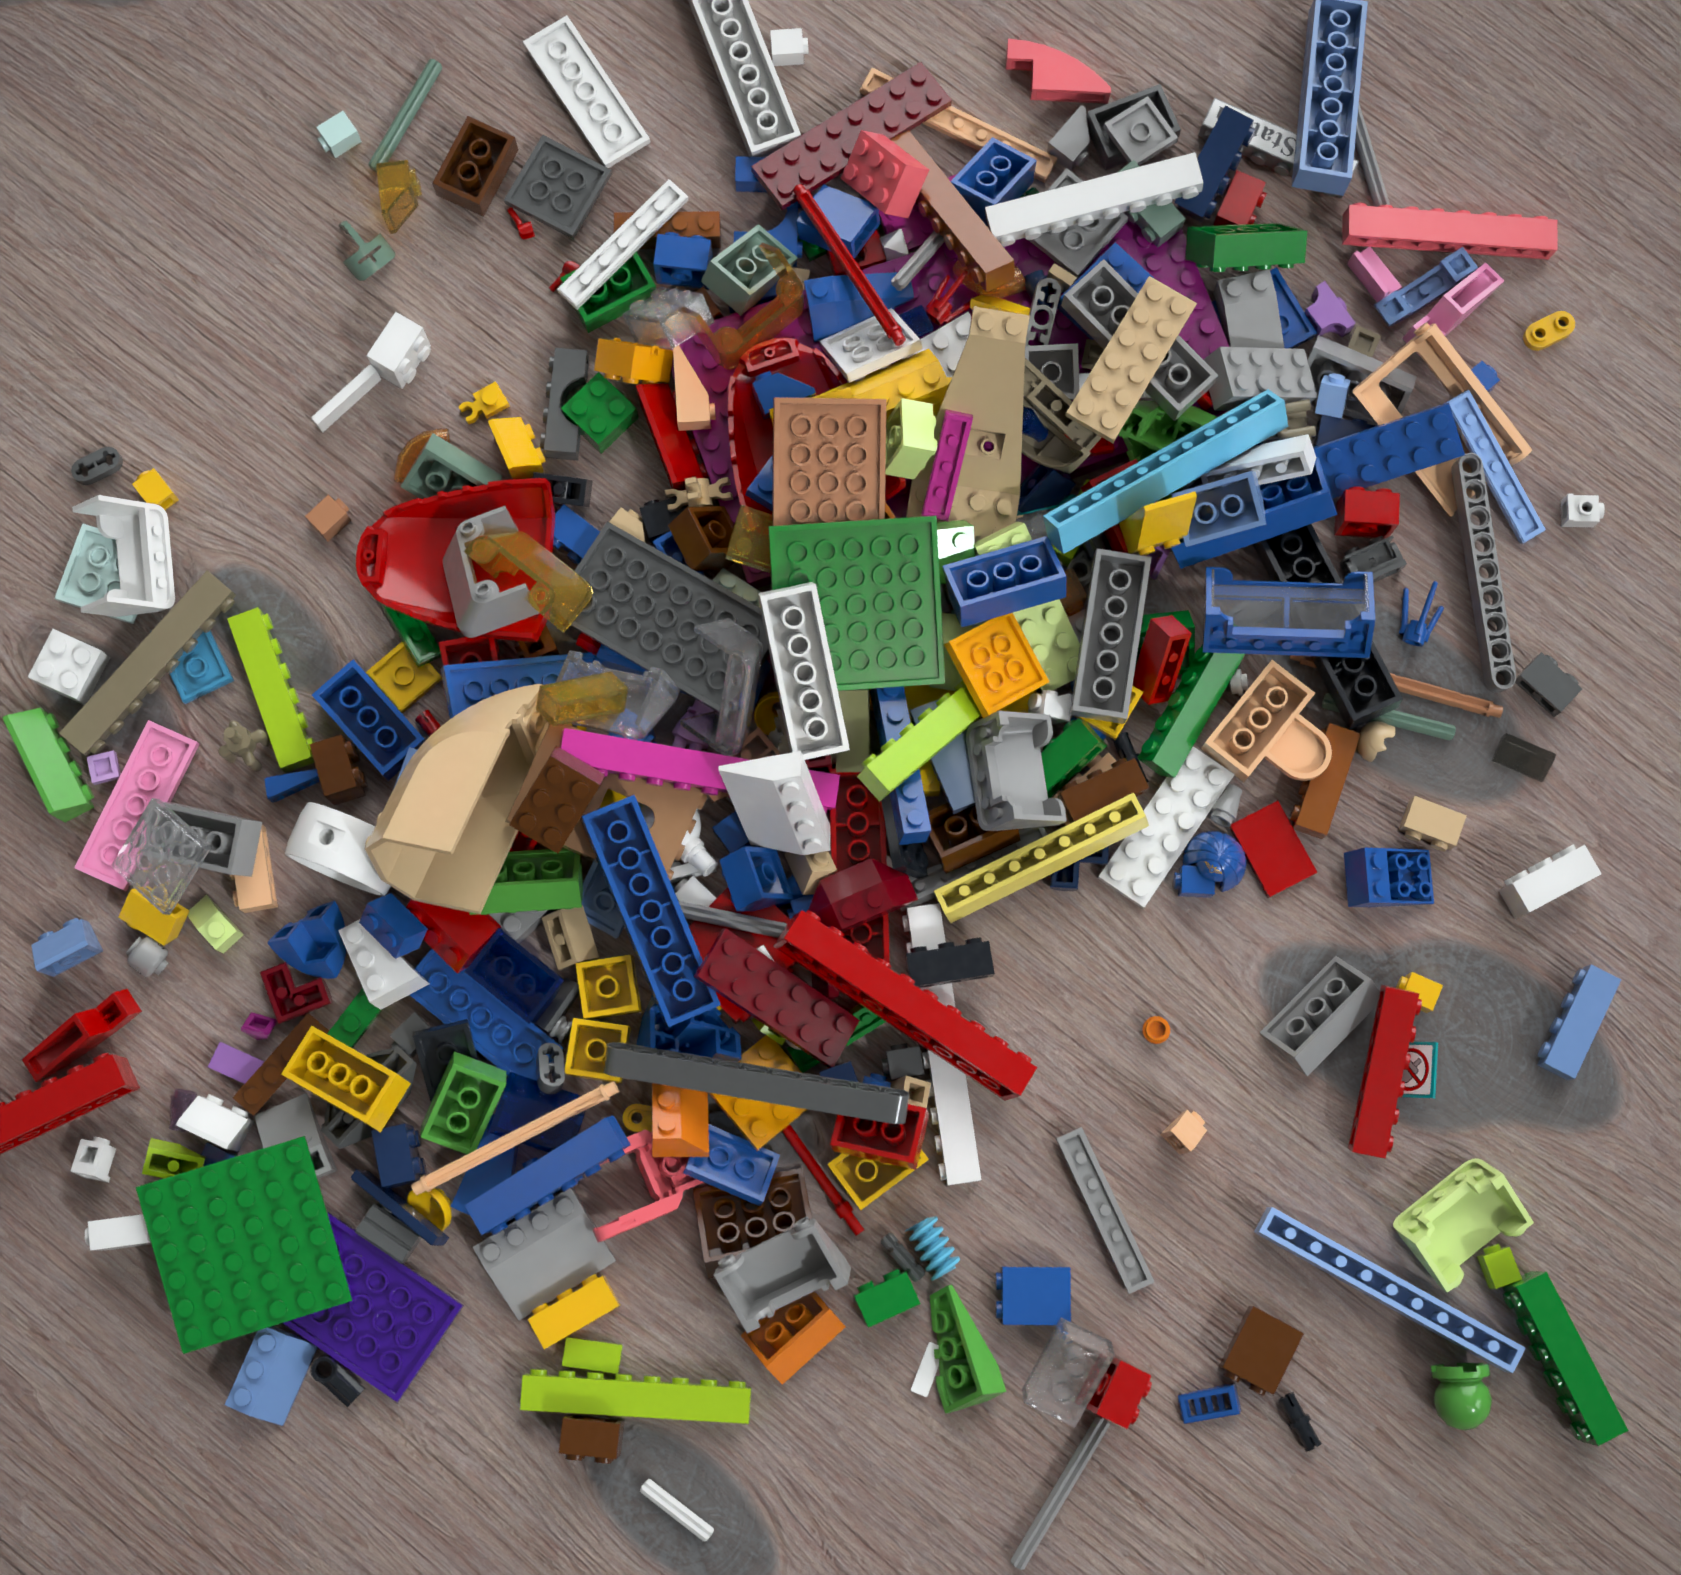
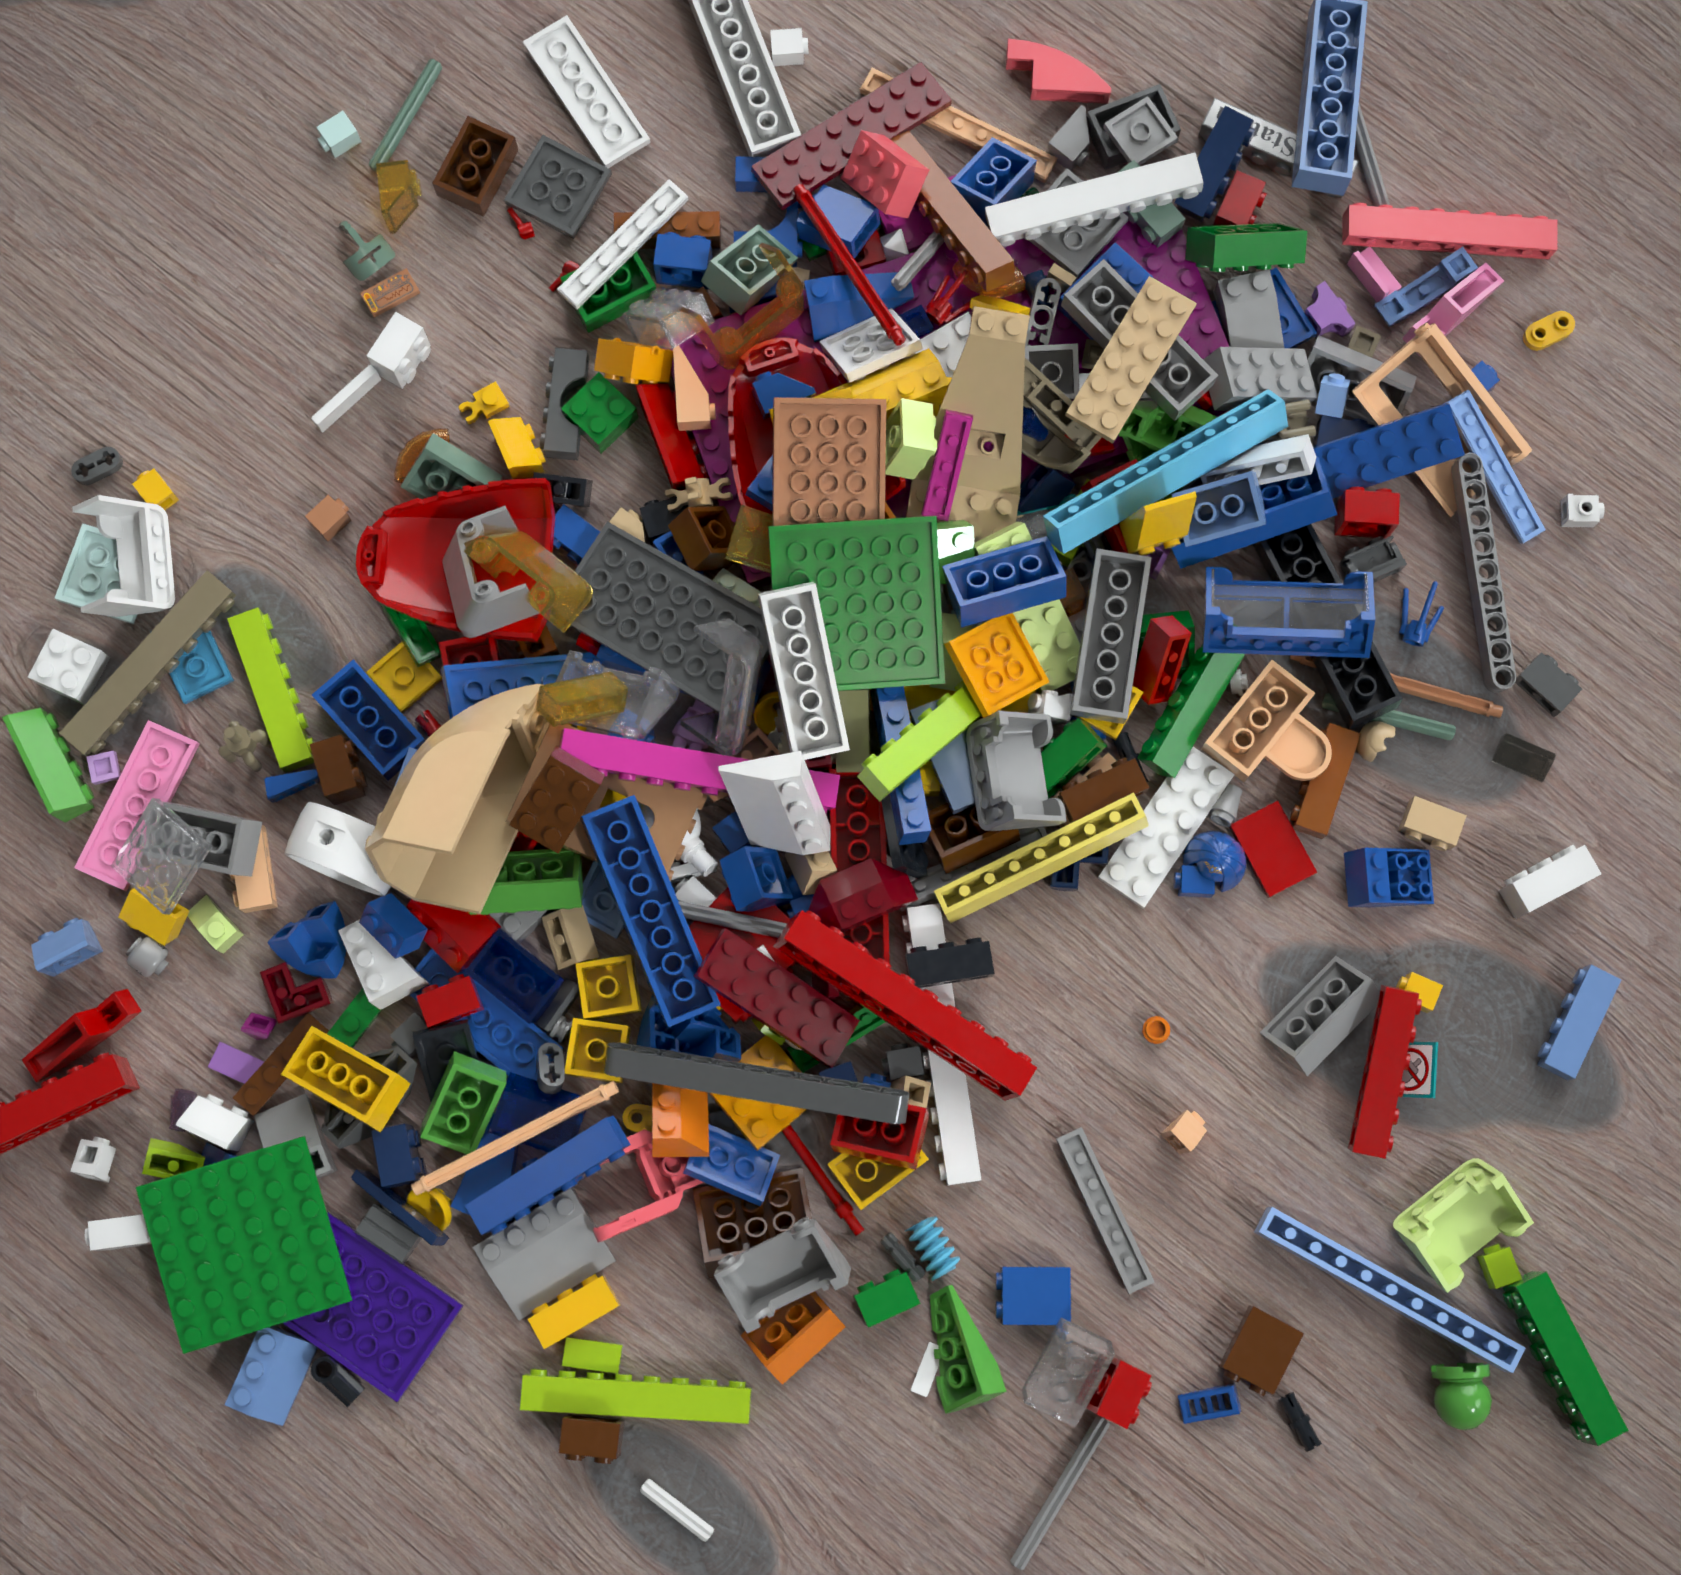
(390, 293): none -> nougat tile
(450, 1001): none -> red brick

